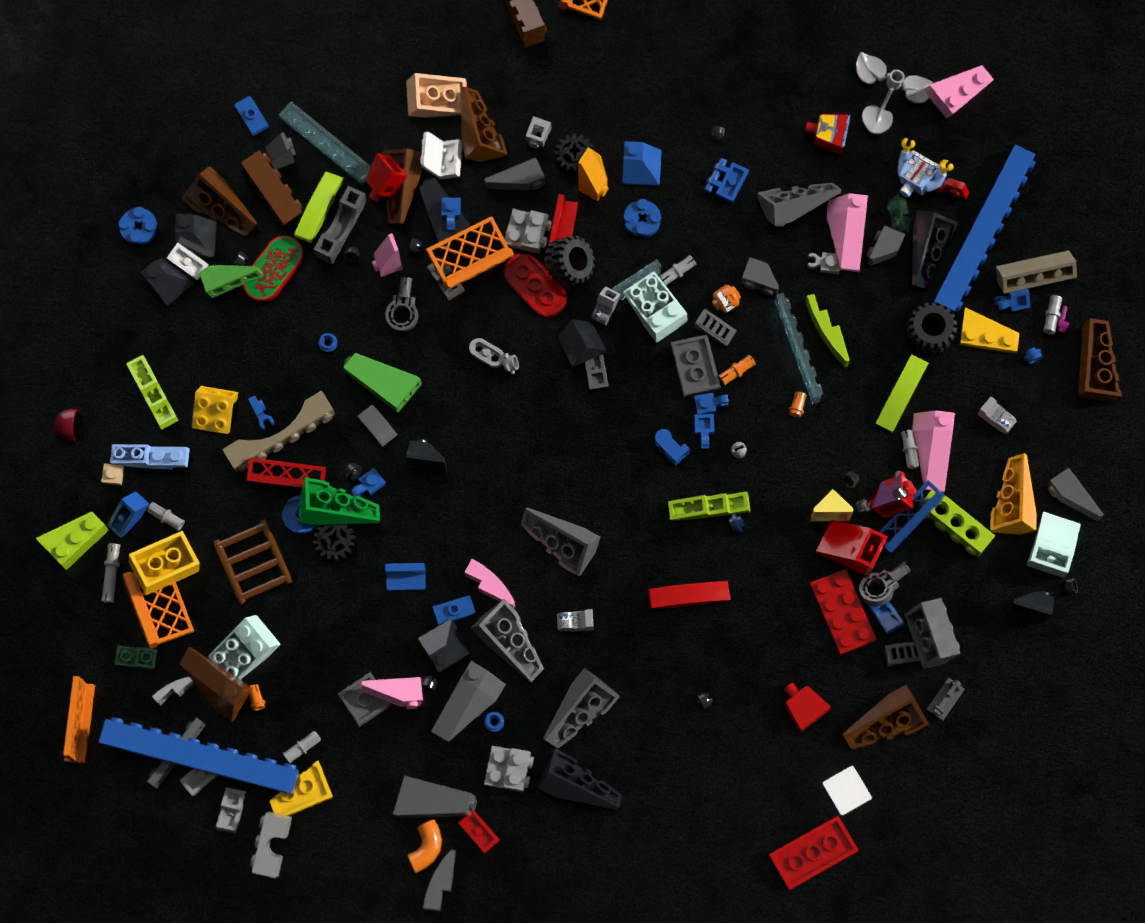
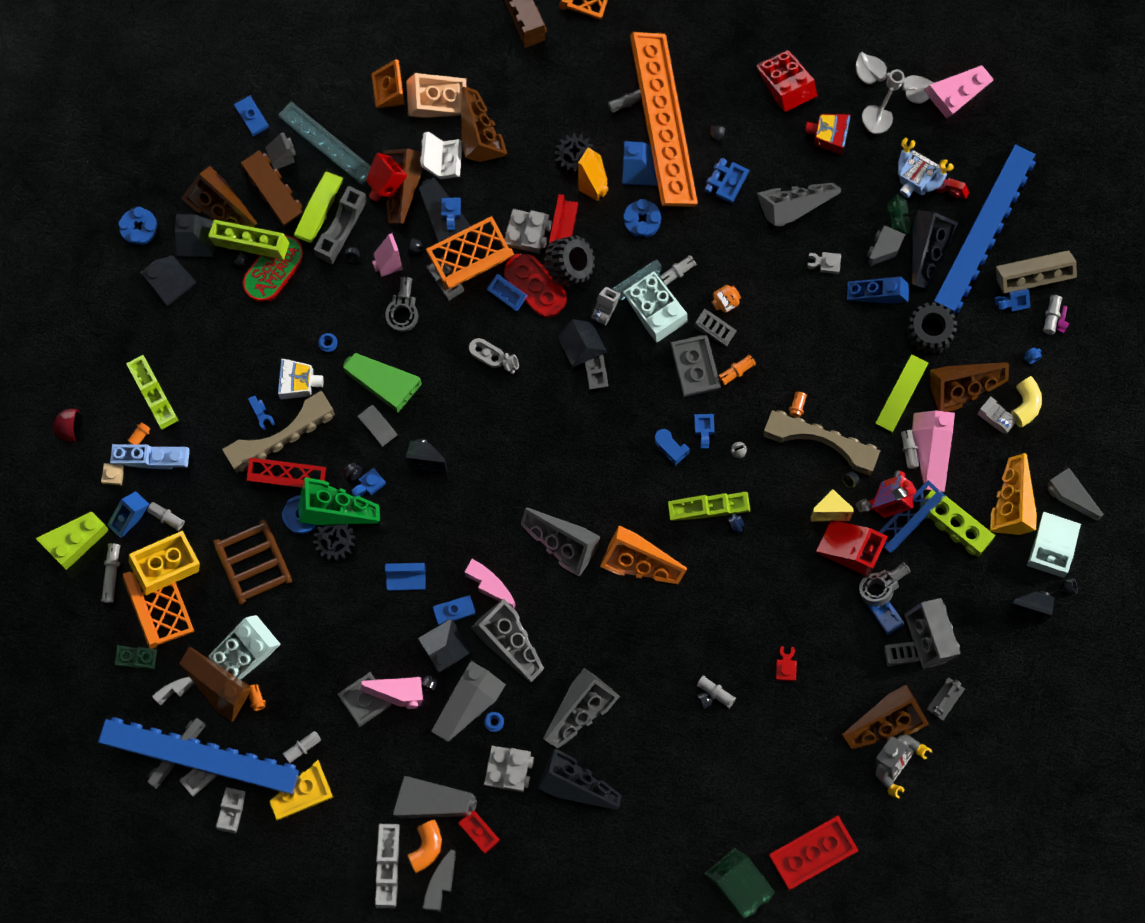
(79, 721): orange fence -> none
(139, 434): none -> orange pin
(187, 261): white plate -> none
(213, 409): yellow bracket -> none
(224, 278): bright green slope -> none
(249, 239): none -> lime brick
(265, 861): light grey arch -> none
(297, 380): none -> torso
(387, 866): none -> light grey slope
(388, 85): none -> orange slope
(507, 292): none -> blue plate
(520, 177): dark grey slope -> none
(538, 127): light grey brick -> none
(575, 621): light grey leg -> none
(626, 100): none -> dark grey pin
(636, 556): none -> orange wedge
(663, 119): none -> orange plate
(688, 594): red slope -> none
(707, 403): blue plate -> none
(716, 692): none -> light grey pin
(740, 883): none -> clear green slope
(760, 277): dark grey slope -> none
(785, 428): none -> dark tan arch
(786, 668): none -> red plate
(787, 80): none -> red slope
(801, 355): clear light blue plate -> none
(804, 706): red torso -> none
(831, 335): lime slope -> none
(843, 612): red plate -> none
(847, 223): bright pink wedge -> none
(847, 790): white sticker -> none
(879, 290): none -> blue slope
(894, 758): none -> dark grey torso
(958, 384): none -> reddish brown wedge
(987, 334): yellow wing -> none
(1031, 402): none -> light yellow cylinder
(1097, 363): reddish brown wedge -> none

